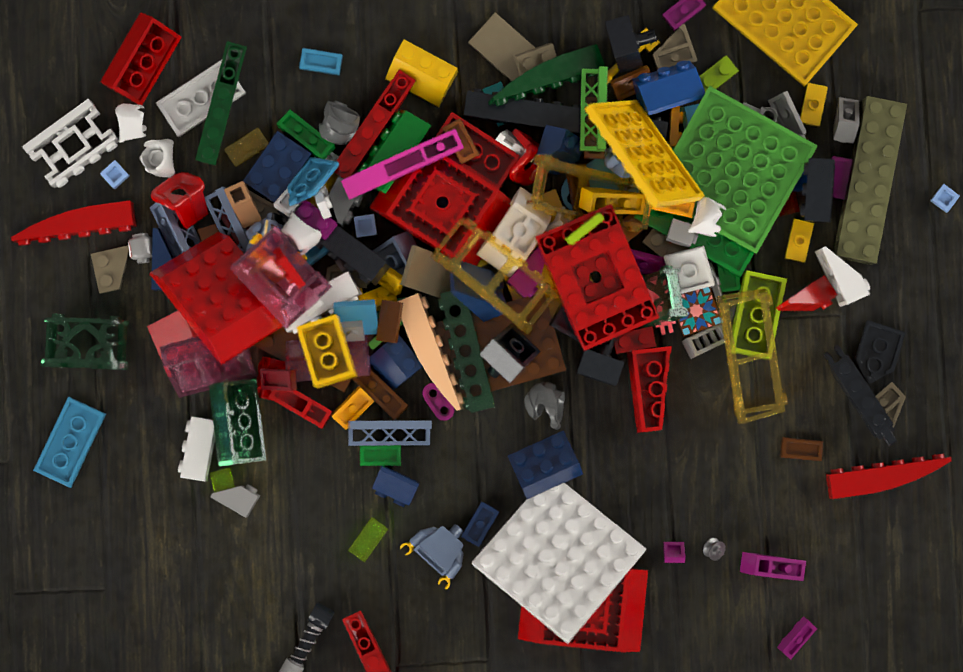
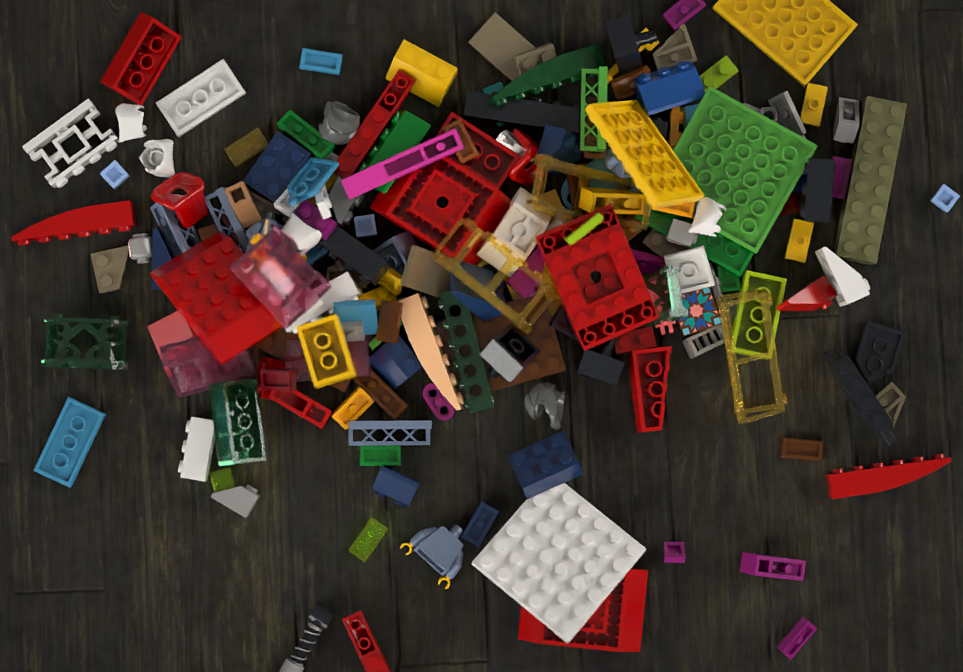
(221, 103): dark green slope -> none
(283, 262): red plate -> none
(714, 549): flat silver wheel -> none

